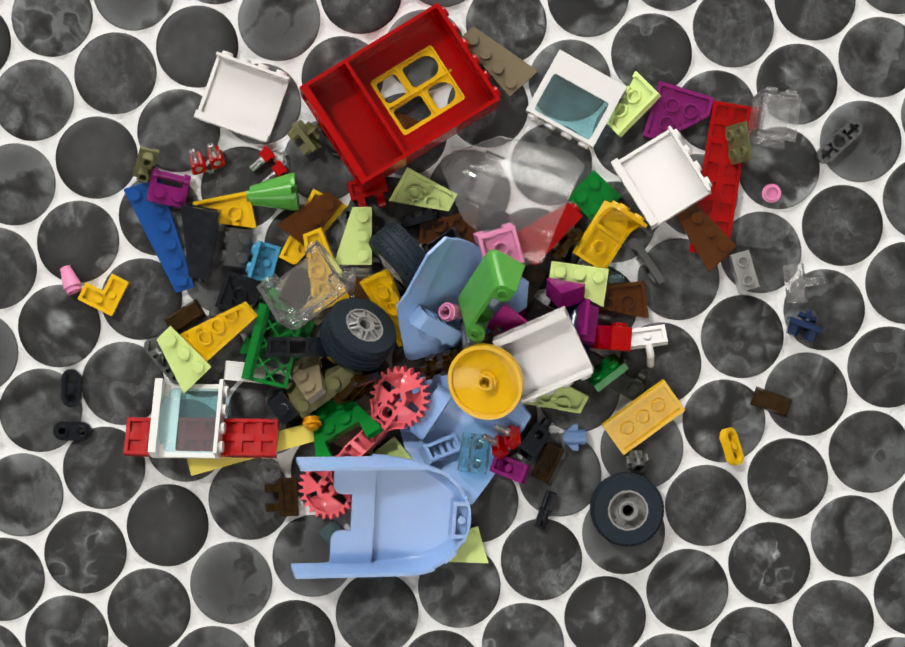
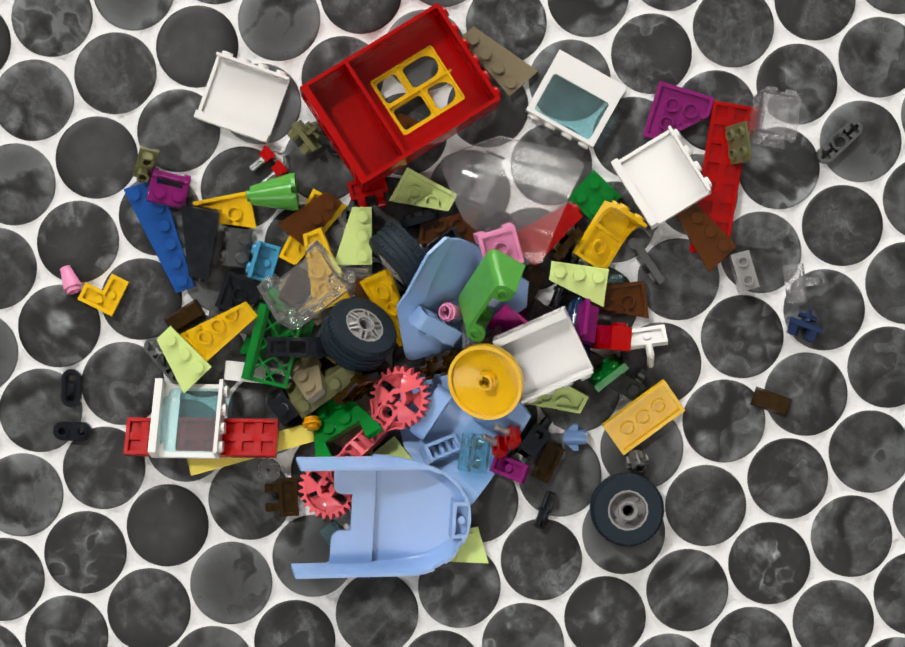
(198, 162): piece -> none
(564, 292): magenta slope -> none
(634, 104): yellowish green wing -> none
(731, 446): yellow plate -> none
(771, 193): bright pink plate -> none

